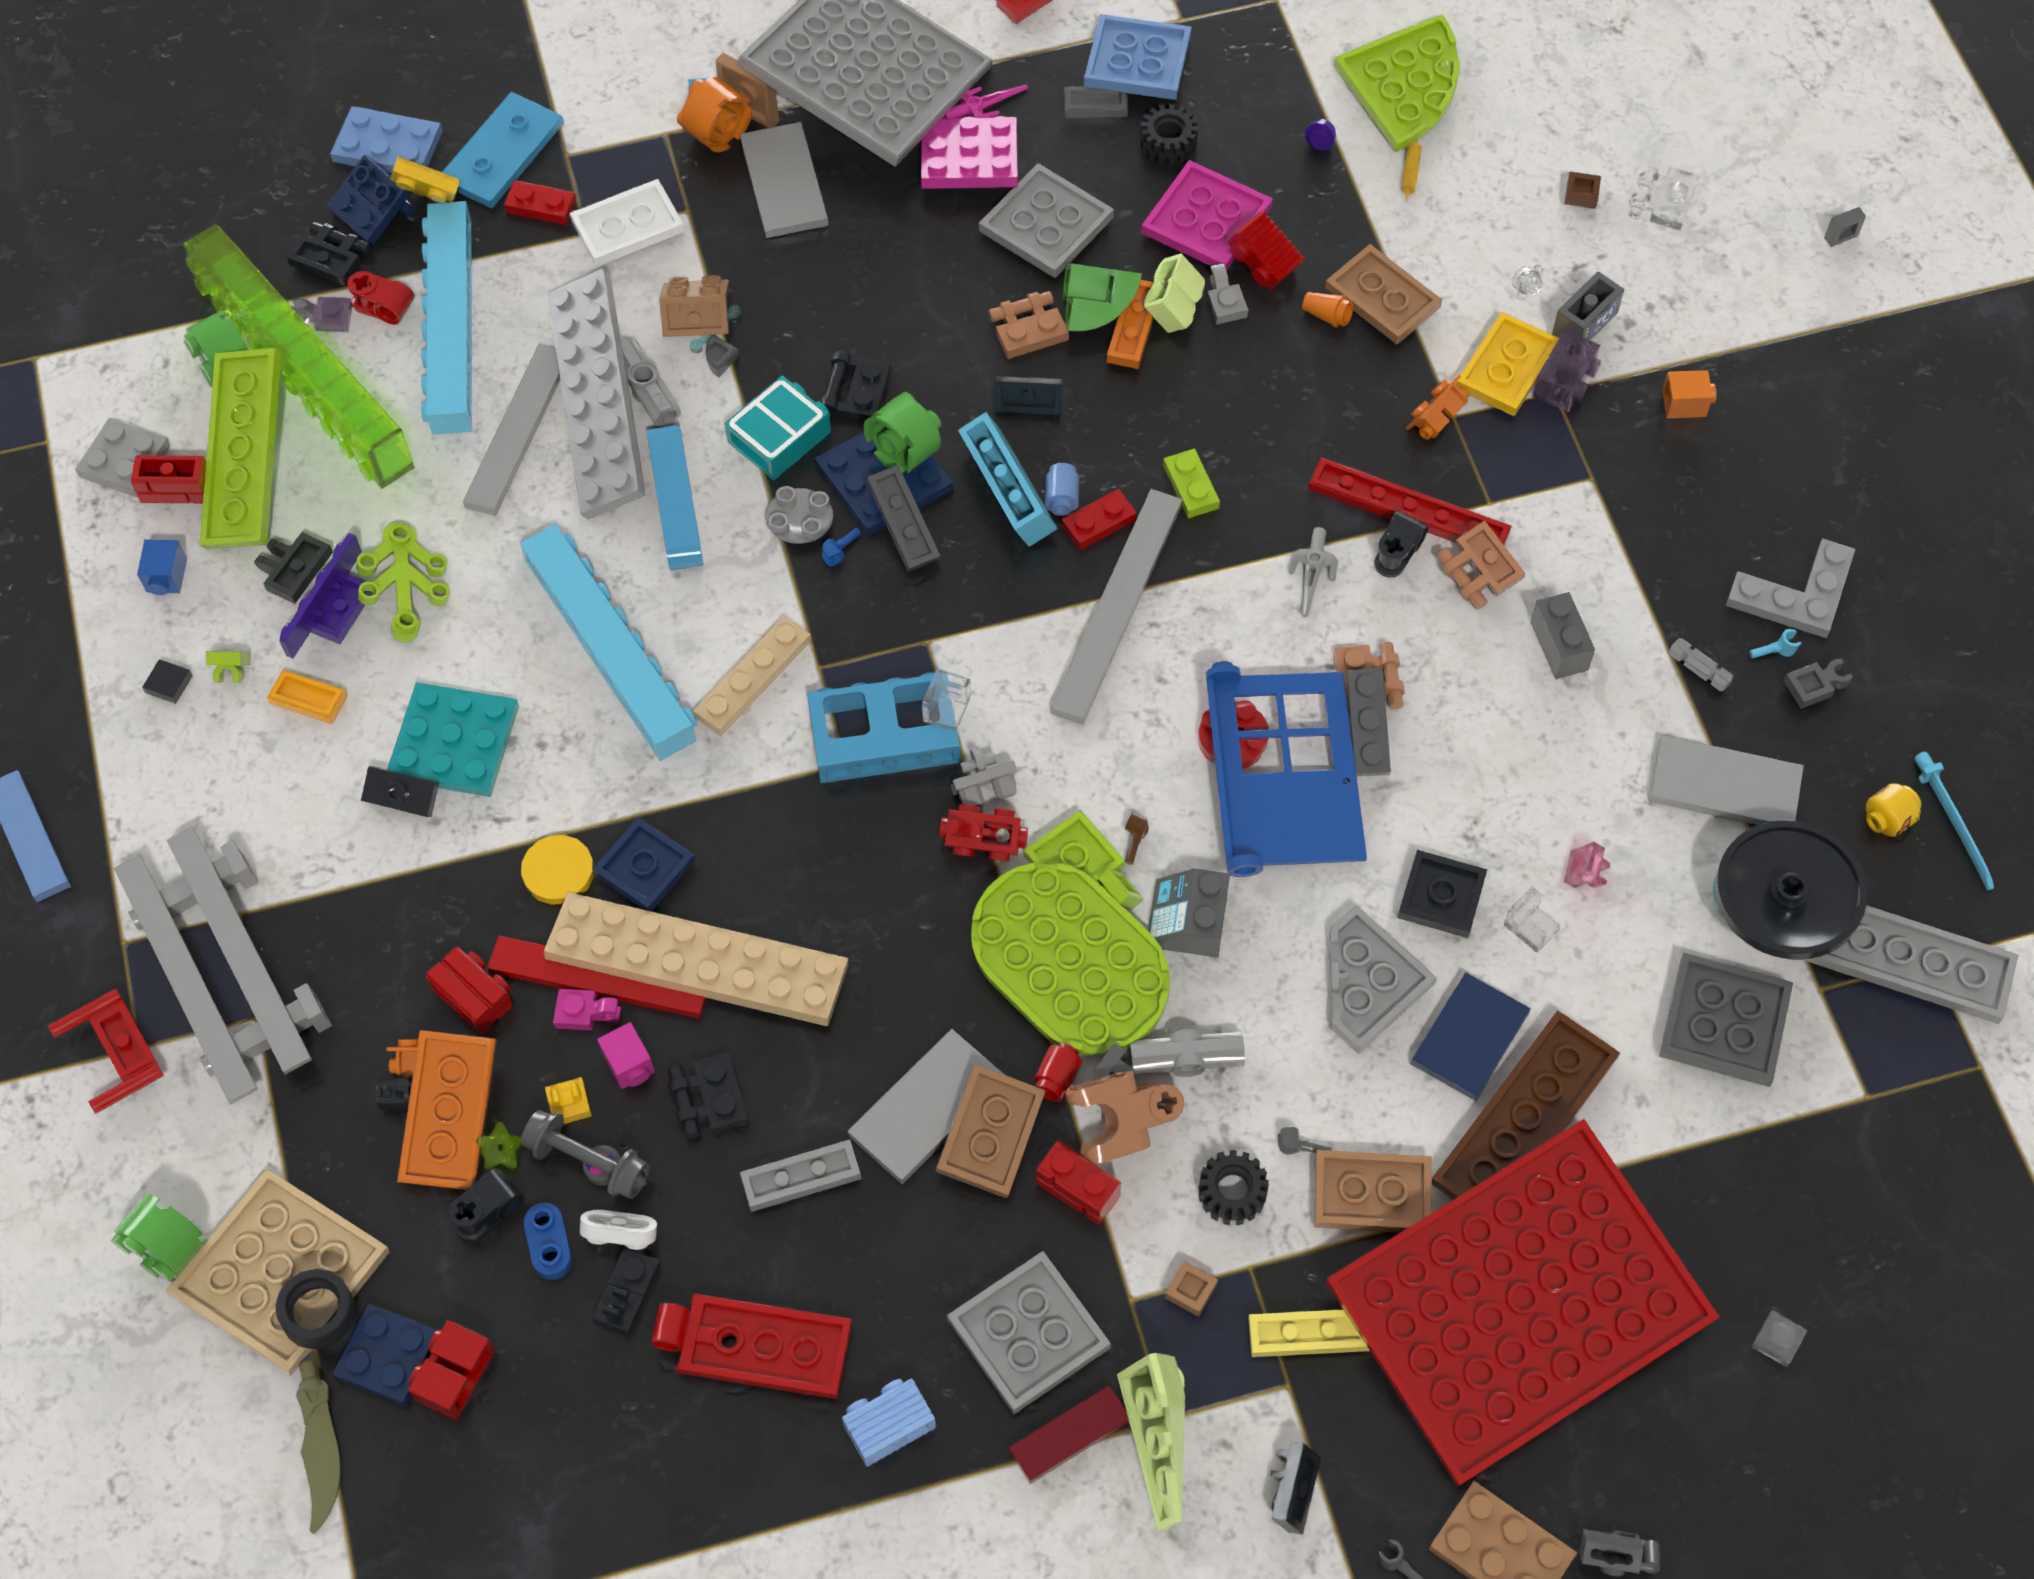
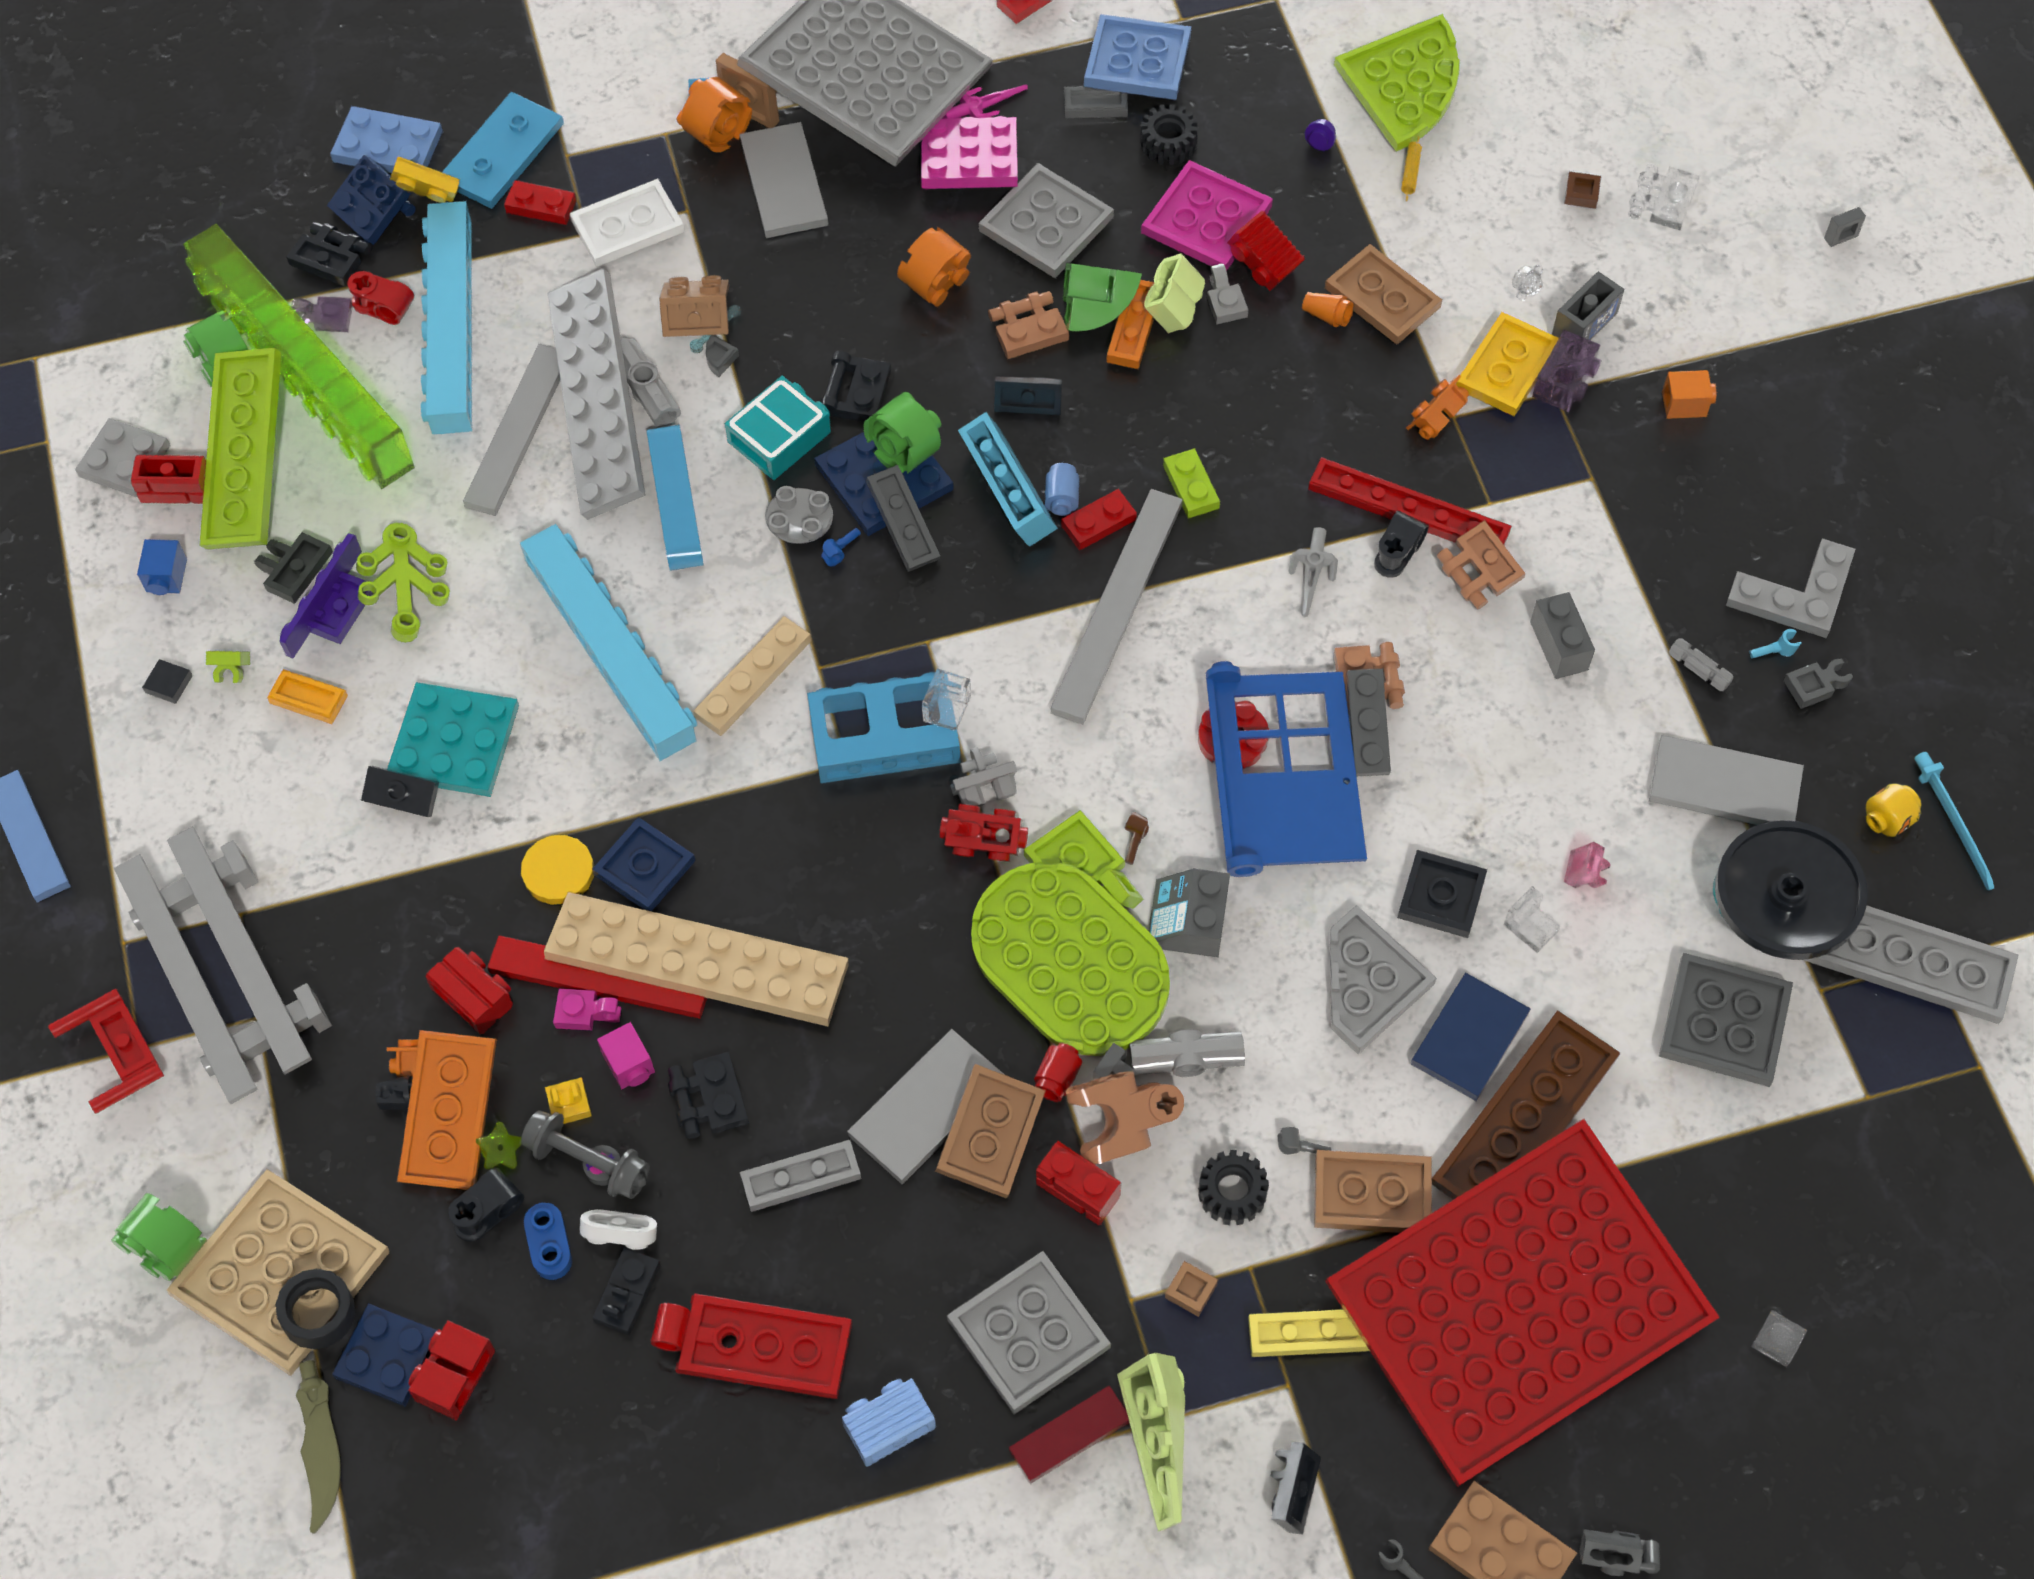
(934, 265): none -> orange brick

